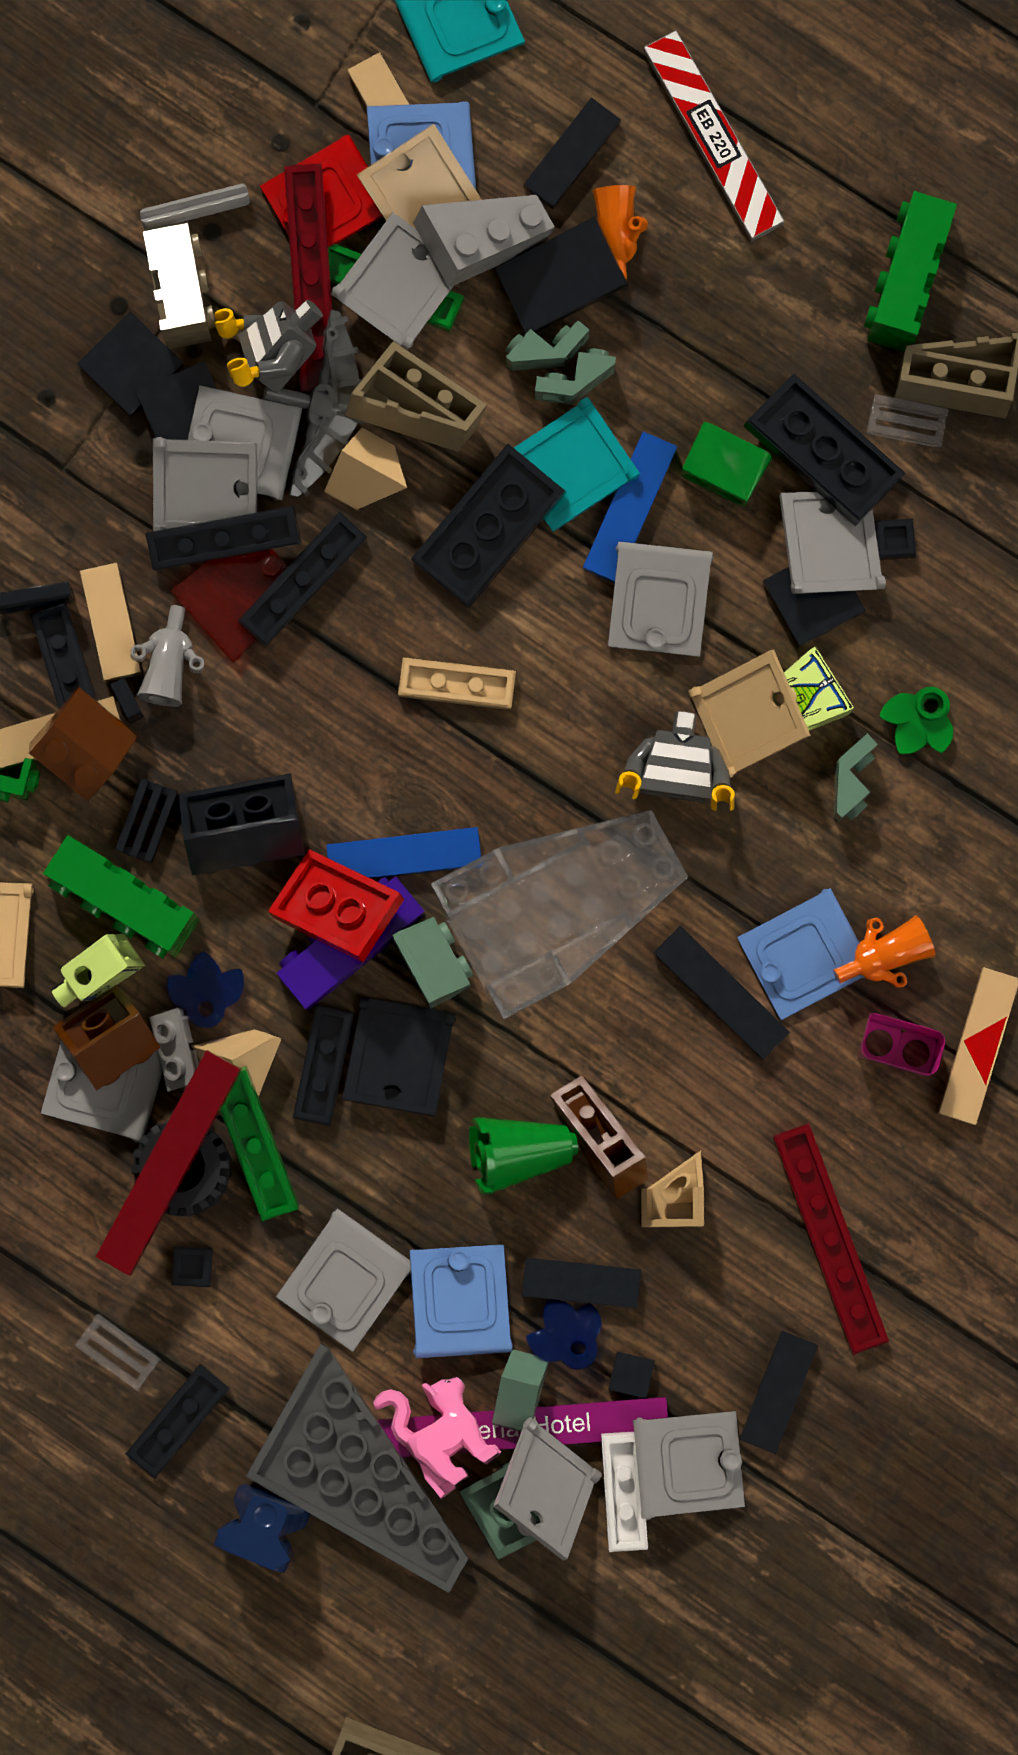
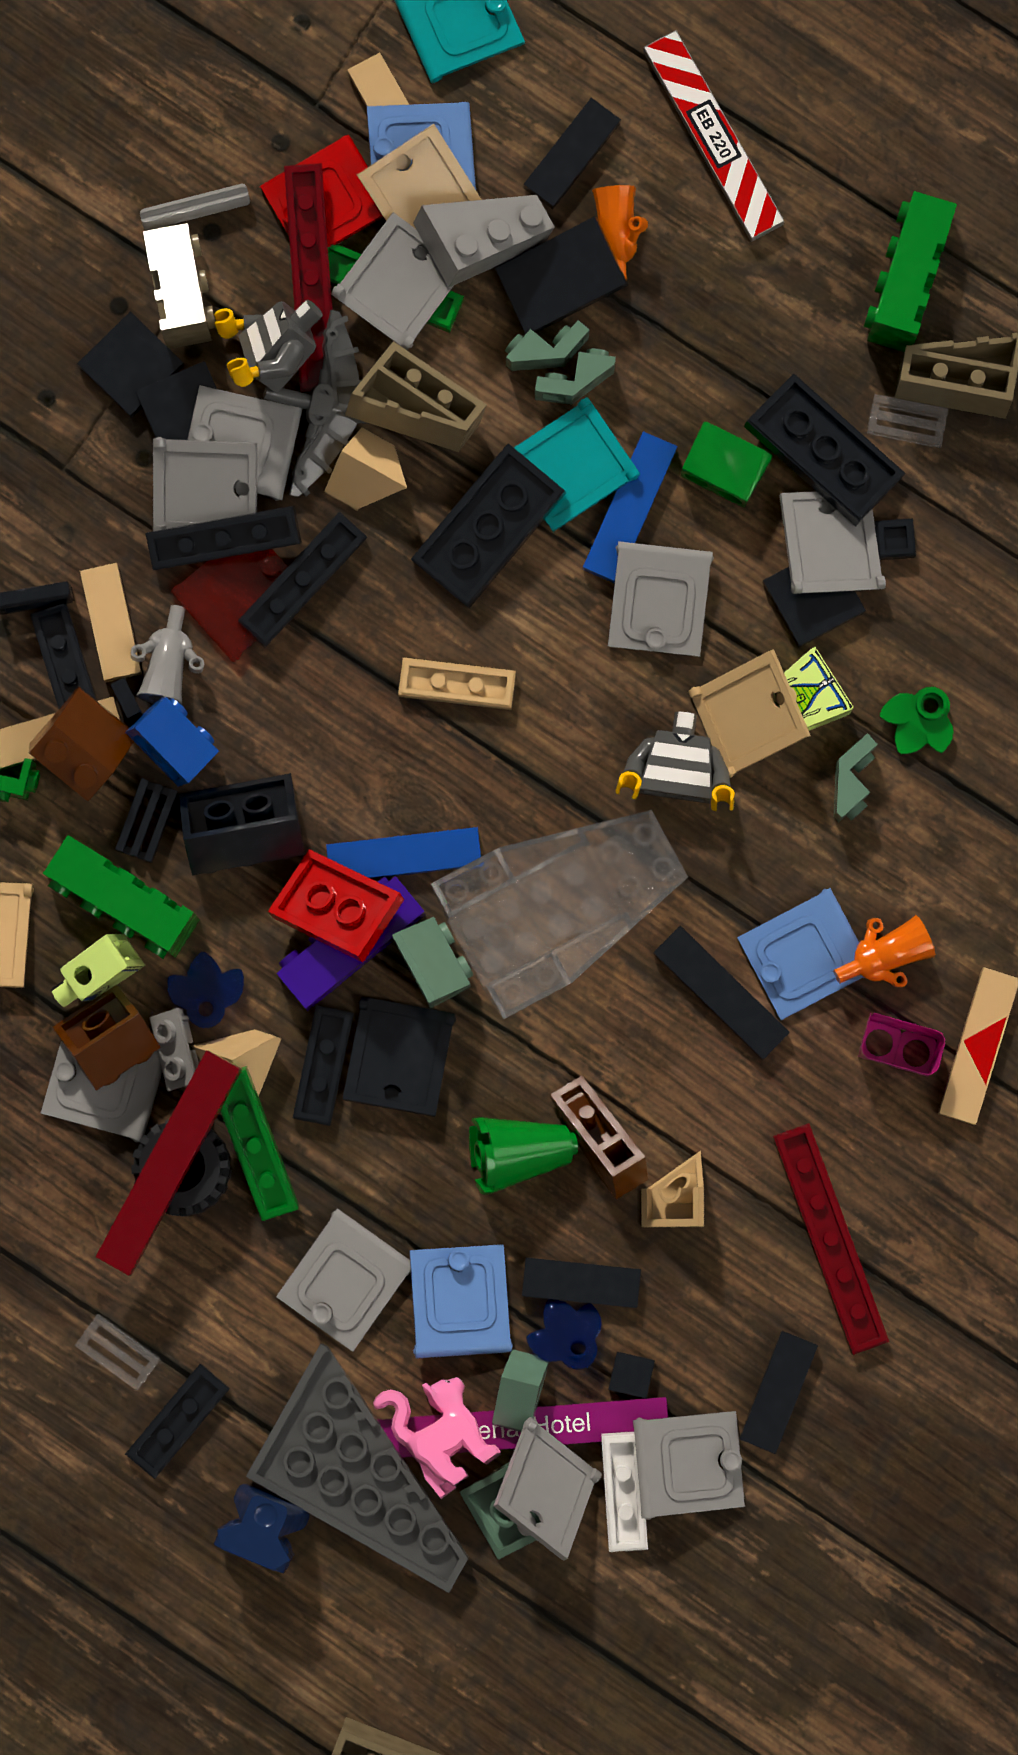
(173, 740): none -> blue brick
(192, 1266): black tile -> none

